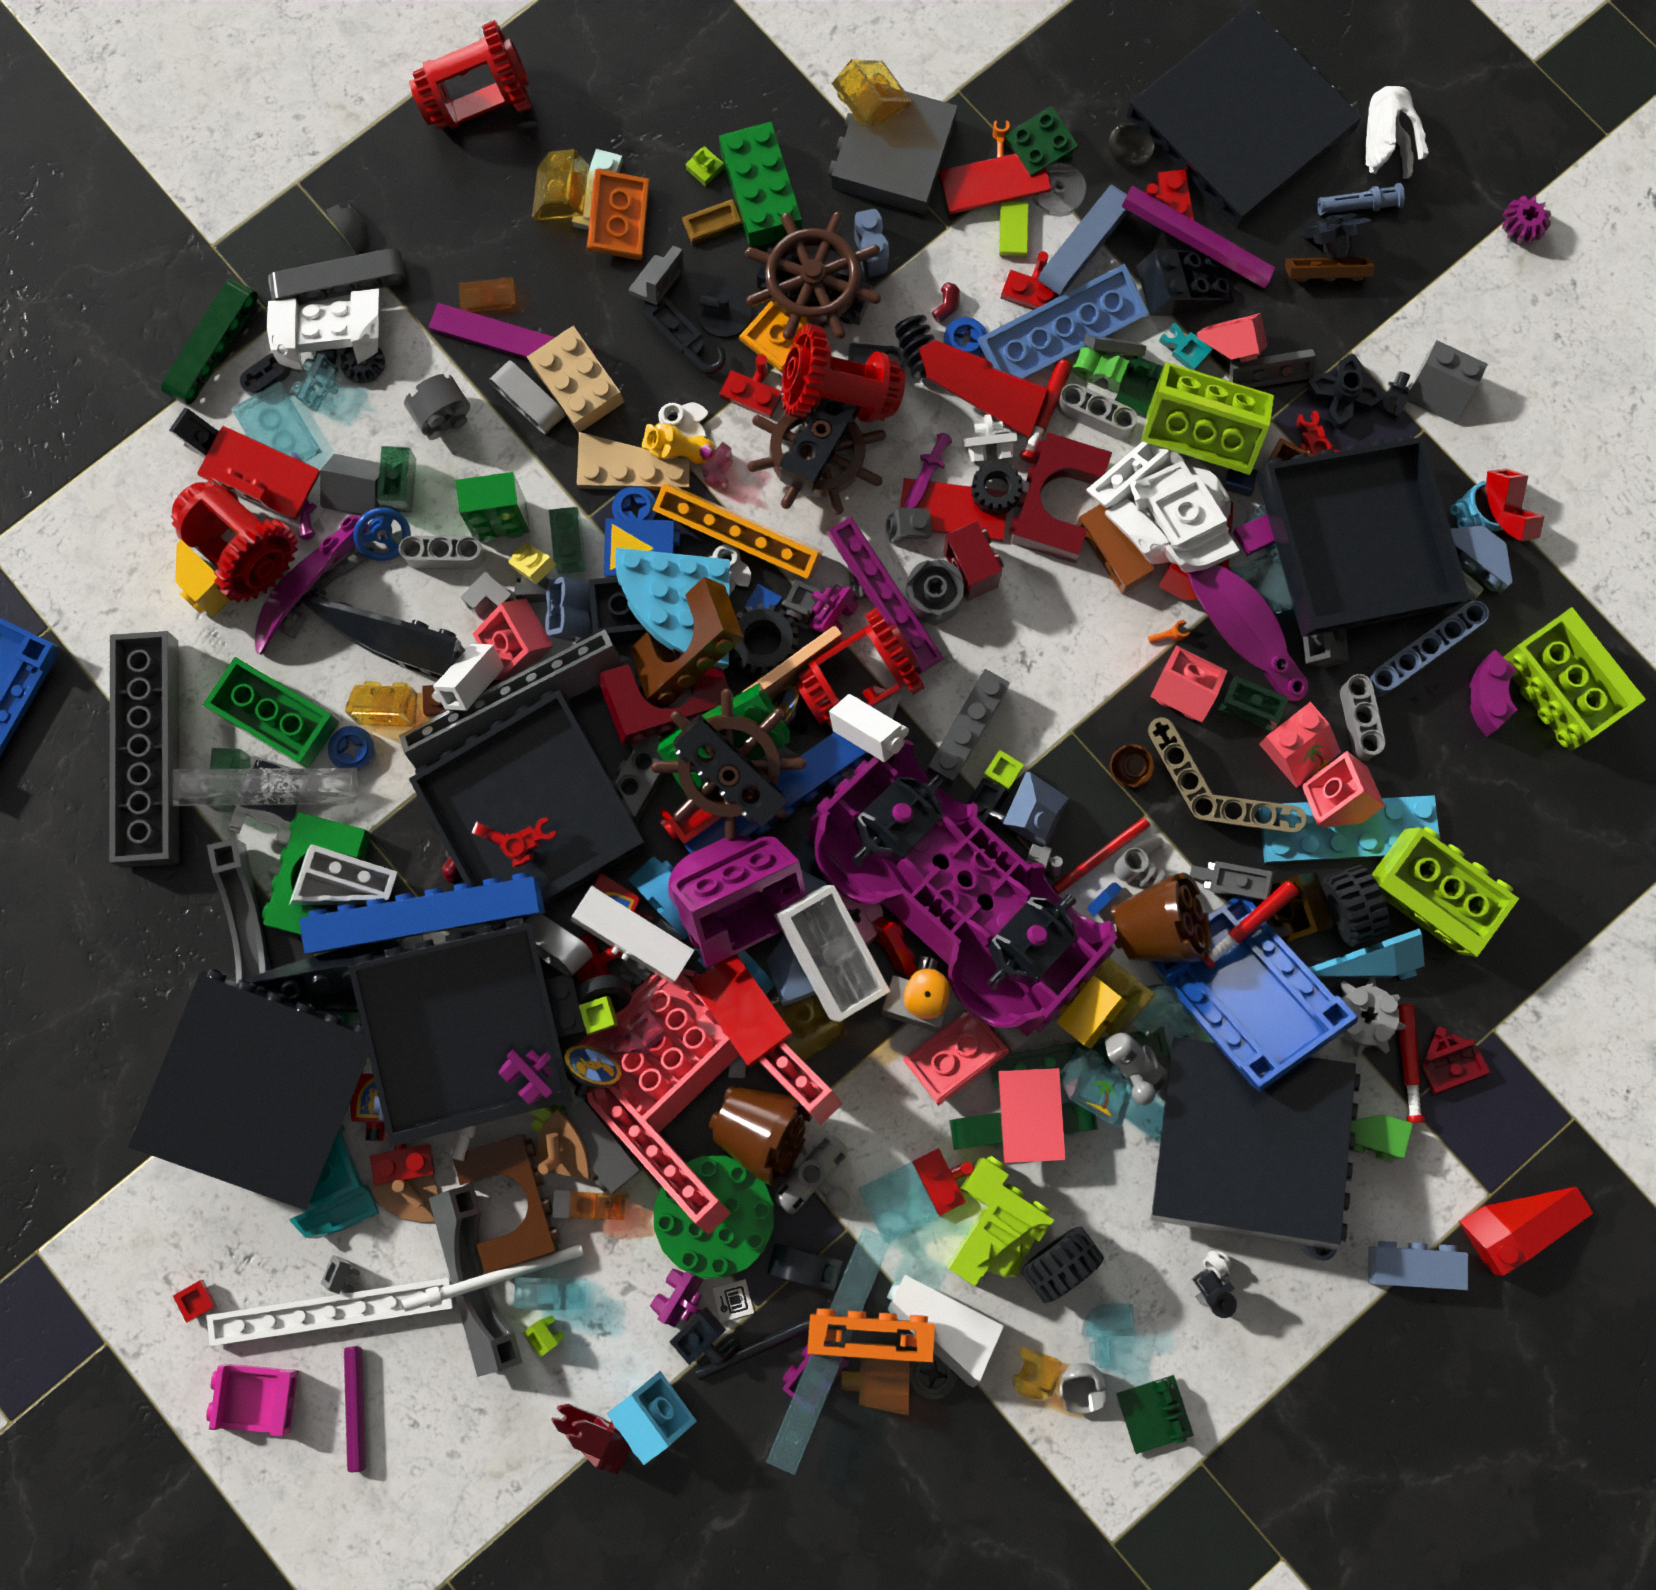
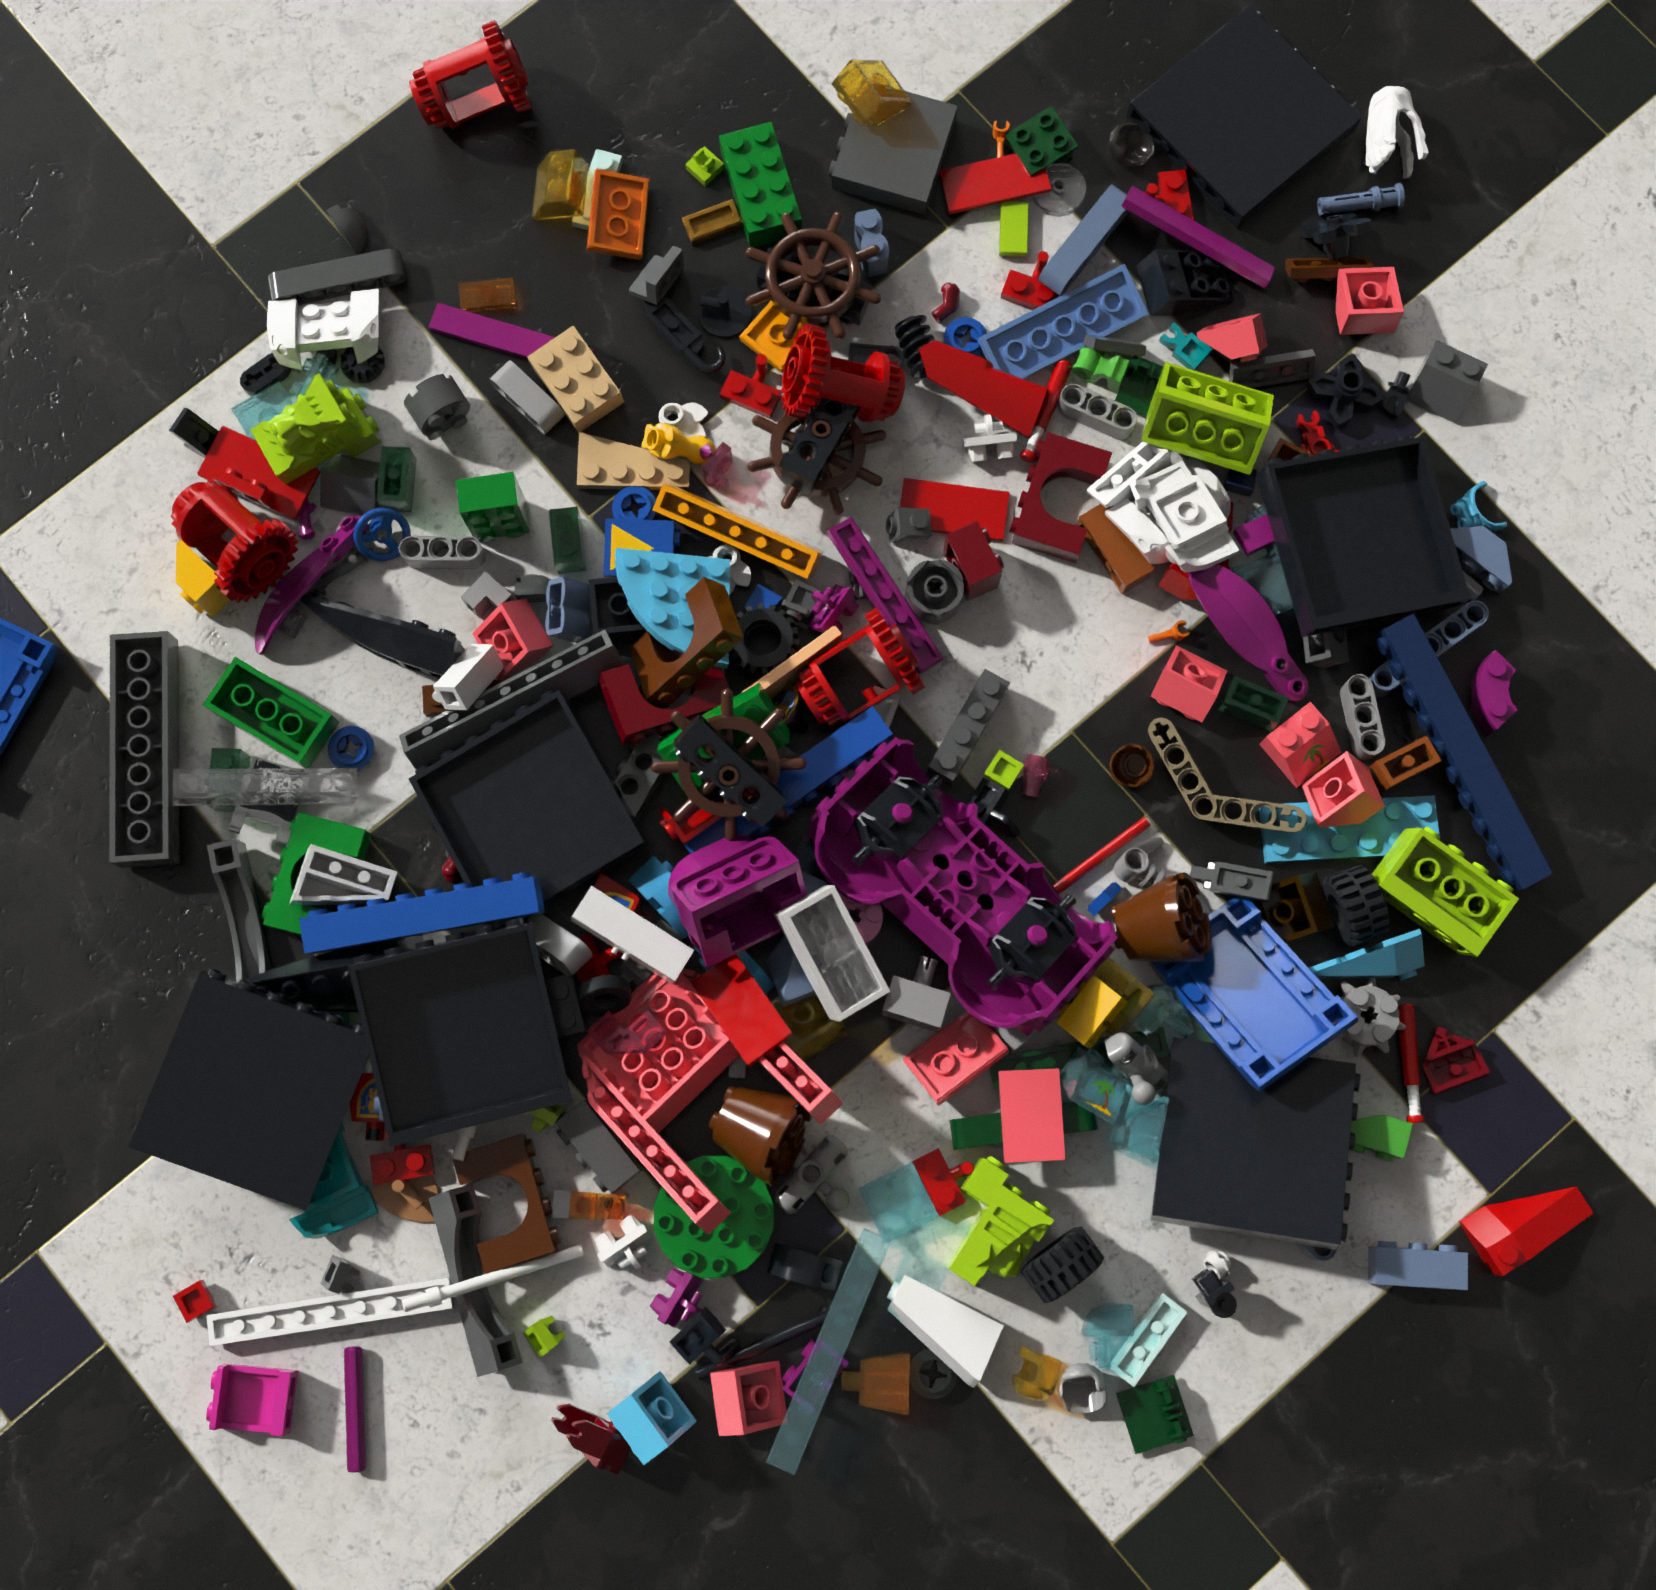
(209, 342): dark green beam -> none
(316, 430): none -> lime brick
(383, 705): clear yellow slope -> none
(517, 844): red piece -> none
(531, 562): light yellow plate -> none
(536, 1086): magenta hips -> none
(549, 1293): clear light blue brick -> none
(561, 1148): medium nougat shield -> none
(591, 1068): shield -> none
(598, 1015): lime tile -> none
(613, 1250): none -> white hips
(733, 1300): white sticker -> none
(748, 1398): none -> coral slope
(857, 1320): orange brick -> none
(867, 728): white brick -> none
(889, 938): red plate -> none
(915, 998): light orange helmet -> none
(930, 465): magenta sword -> none
(997, 471): black tyre -> none
(1034, 774): none -> clear pink cone
(1035, 810): sand blue slope -> none
(1042, 855): light grey piece -> none
(1141, 1130): none -> clear light blue slope
(1148, 1339): none -> light aqua plate
(1253, 921): red piece -> none
(1368, 301): none -> coral slope
(1404, 764): none -> dark orange brick
(1462, 754): none -> dark blue brick
(1505, 497): red brick -> none
(1526, 220): magenta gear -> none
(1572, 680): lime brick -> none

